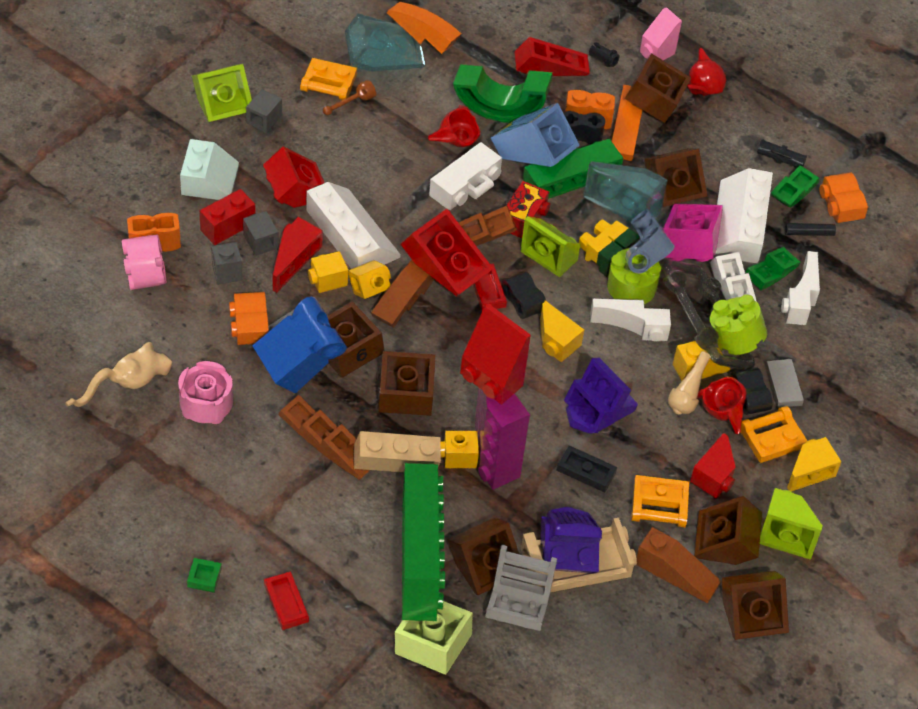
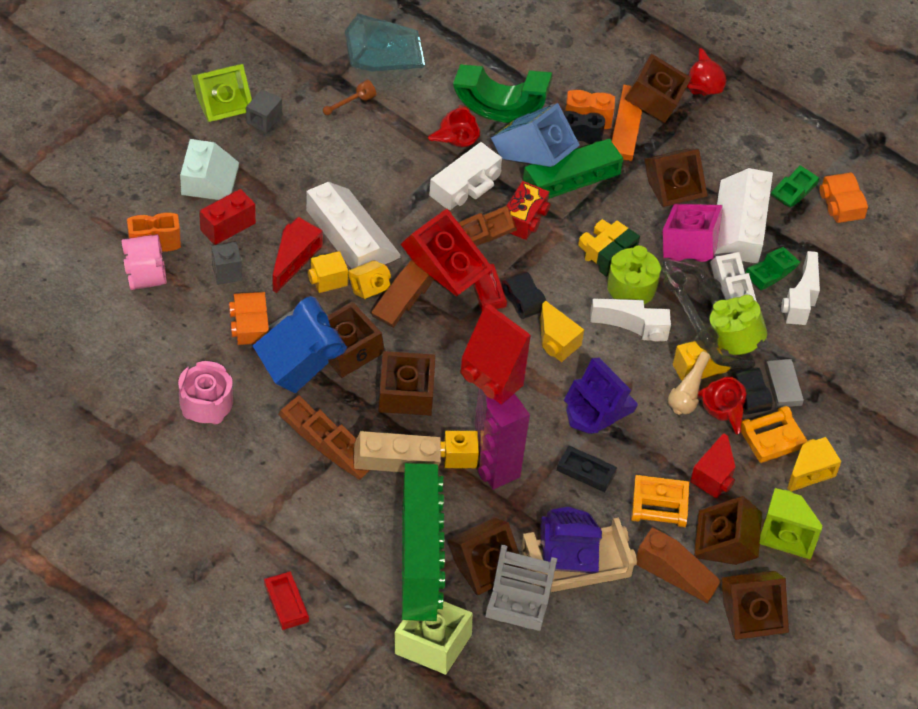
(130, 372): tan animal -> none
(204, 575): green plate -> none
(260, 233): dark grey brick -> none
(292, 176): red slope -> none
(329, 78): light orange plate -> none
(424, 26): orange slope -> none
(548, 57): red slope -> none
(548, 246): lime slope -> none
(607, 56): black pin -> none
(625, 189): clear light blue slope -> none
(653, 243): sand blue piece -> none
(661, 36): bright pink slope -> none
(765, 148): black pin -> none
(810, 229): black piece -> none

